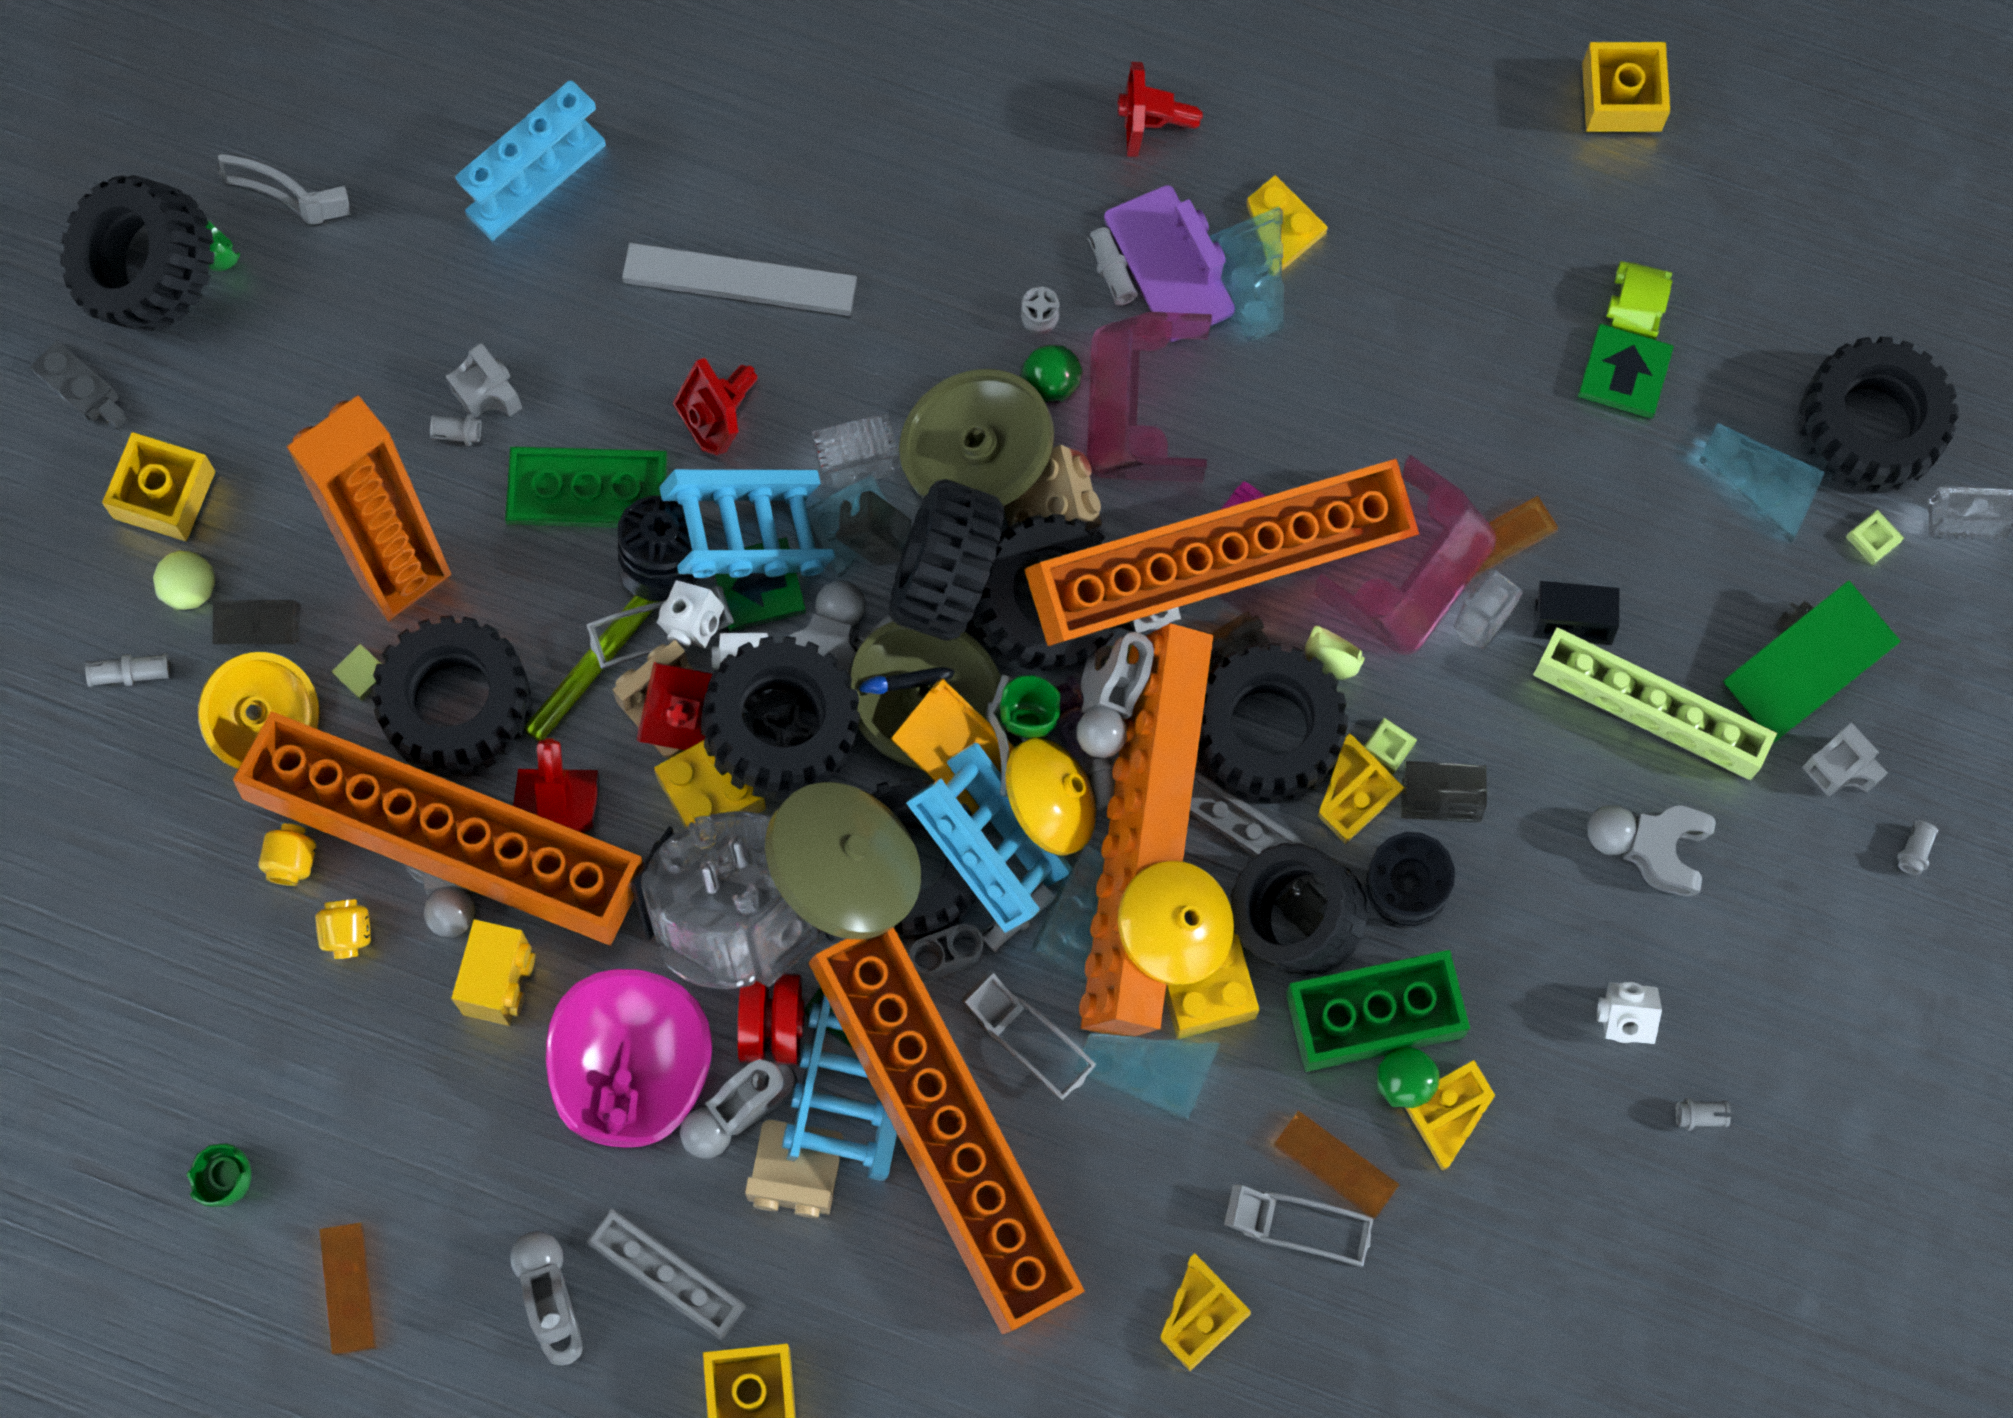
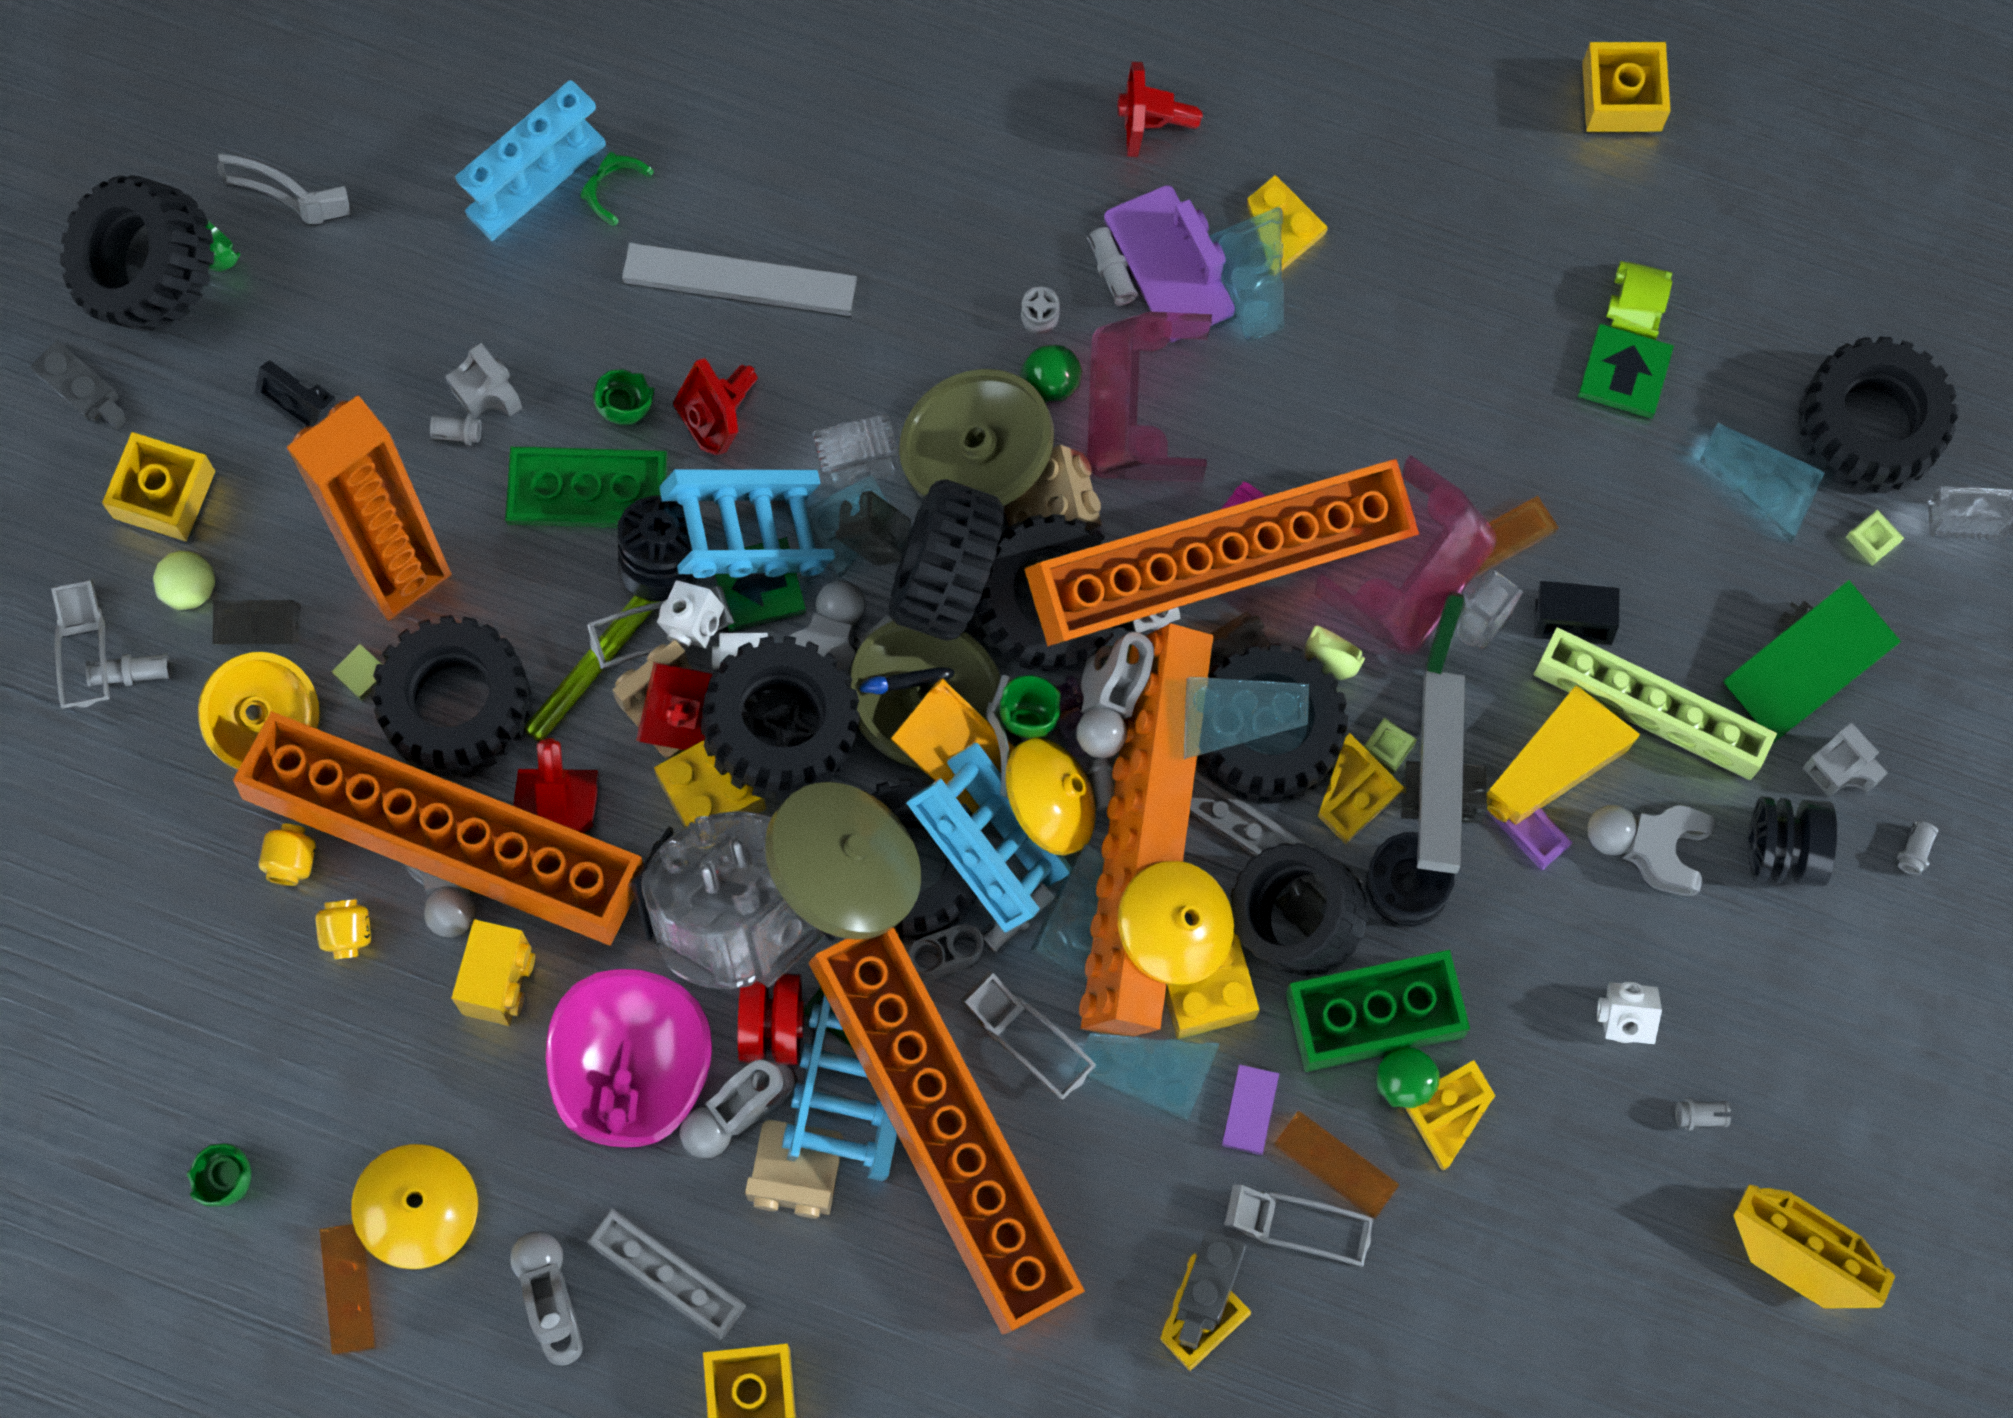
(78, 613): none -> light grey piece
(290, 398): none -> black hinge
(418, 1235): none -> yellow dish
(610, 164): none -> green cap
(623, 396): none -> green hair
(1209, 1286): none -> dark grey hinge
(1239, 711): none -> clear light blue wing
(1250, 1110): none -> medium lavender tile
(1441, 772): none -> light grey tile
(1444, 631): none -> dark green tile
(1537, 837): none -> medium lavender tile
(1563, 753): none -> yellow slope
(1801, 841): none -> black wheel
(1810, 1250): none -> yellow wedge

